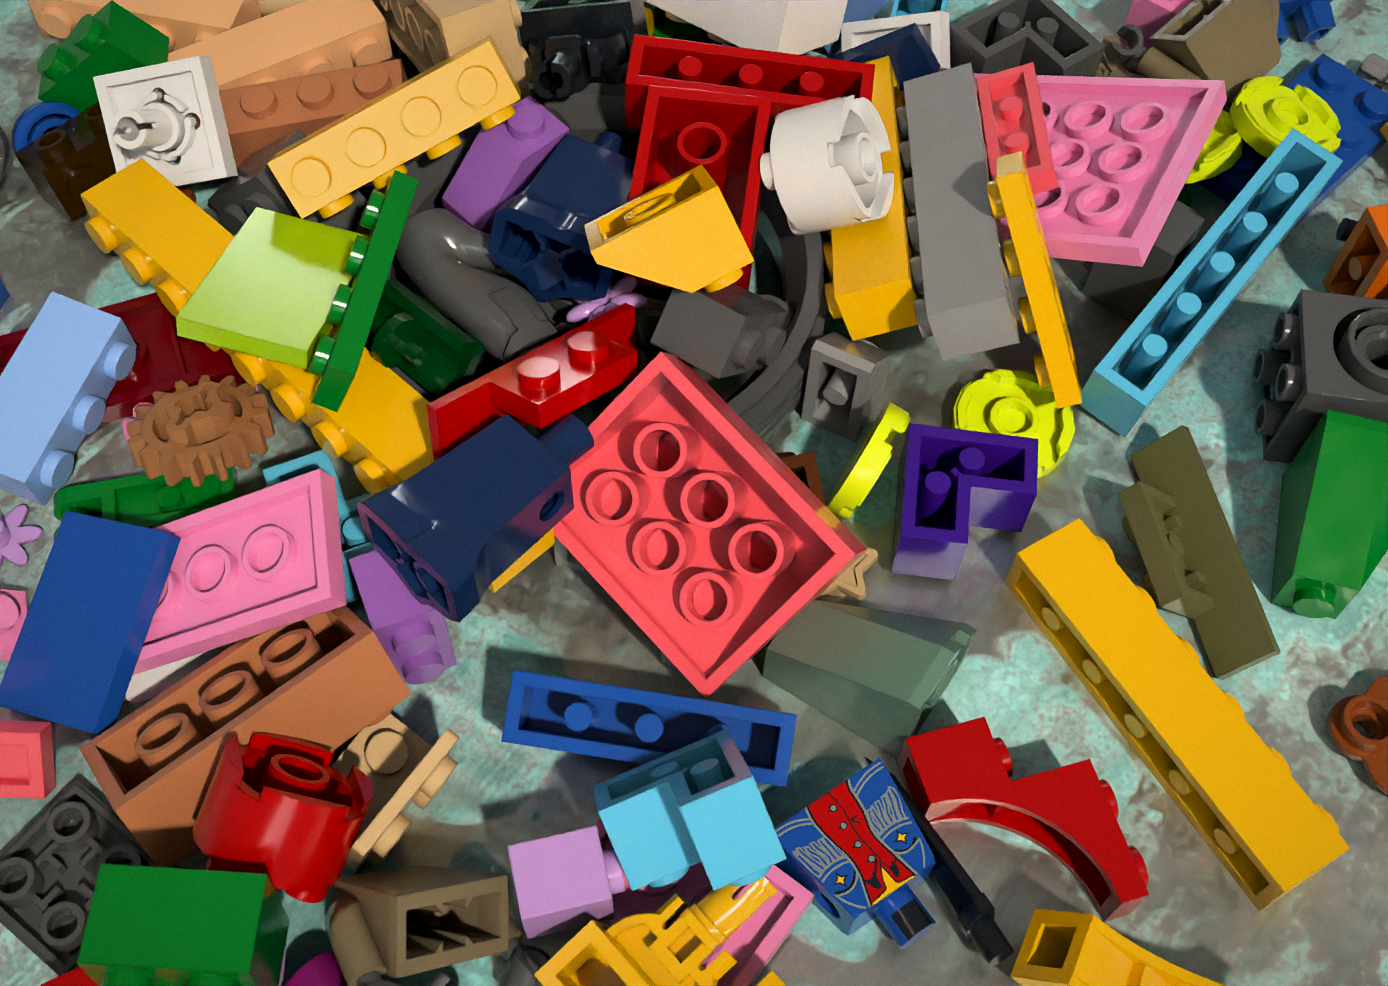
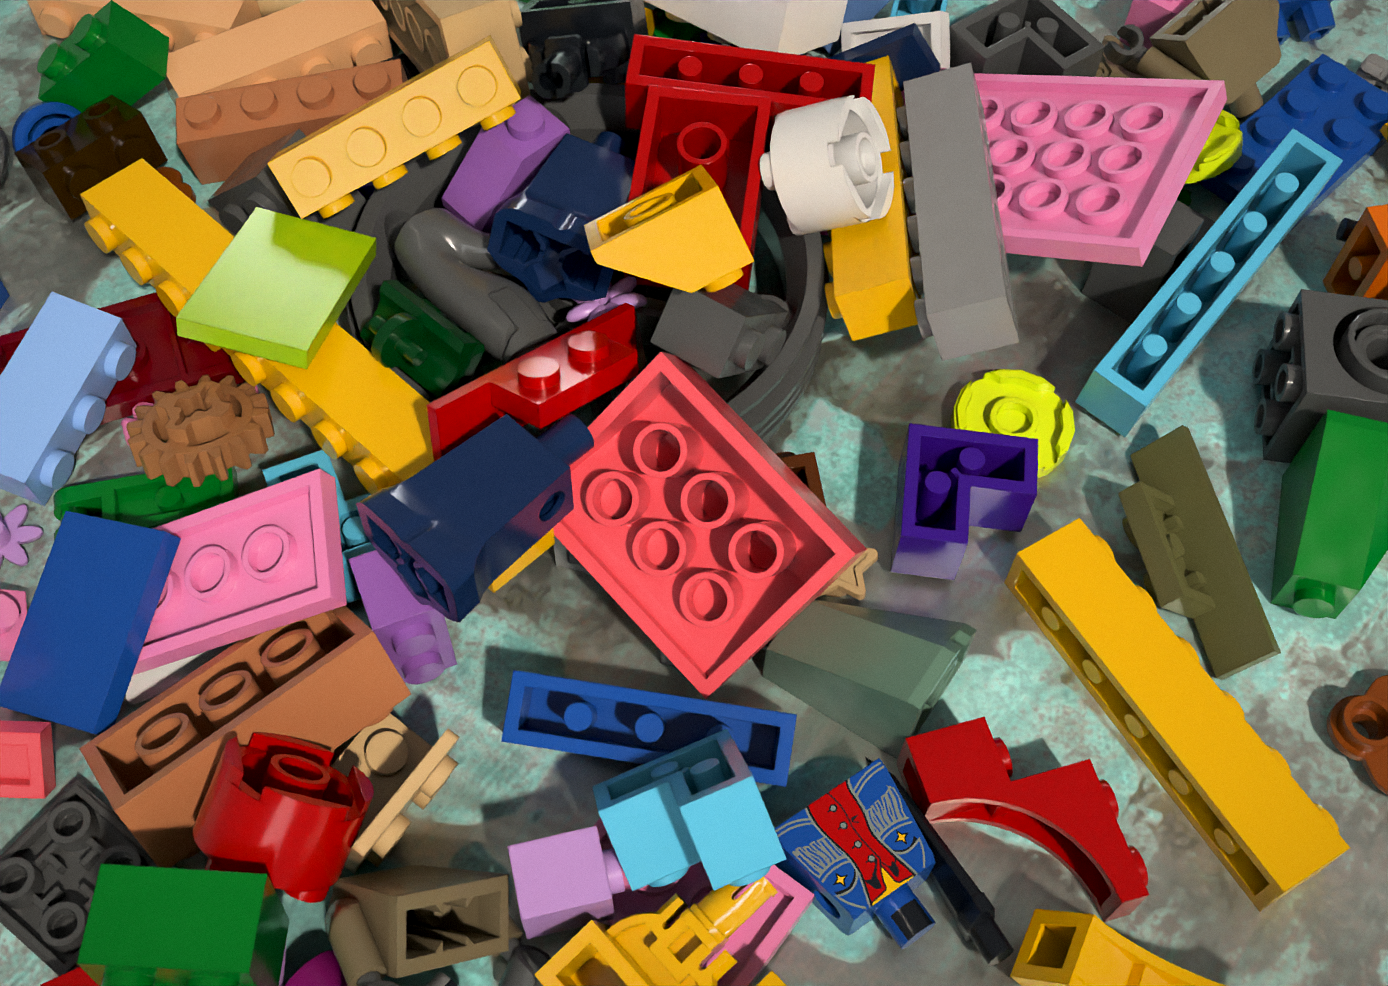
(150, 130): white plate -> none
(355, 306): green plate -> none
(844, 383): light grey slope -> none
(867, 462): neon yellow tile -> none
(1016, 123): coral plate -> none
(1028, 257): yellow plate -> none
(1268, 112): neon yellow tile -> none

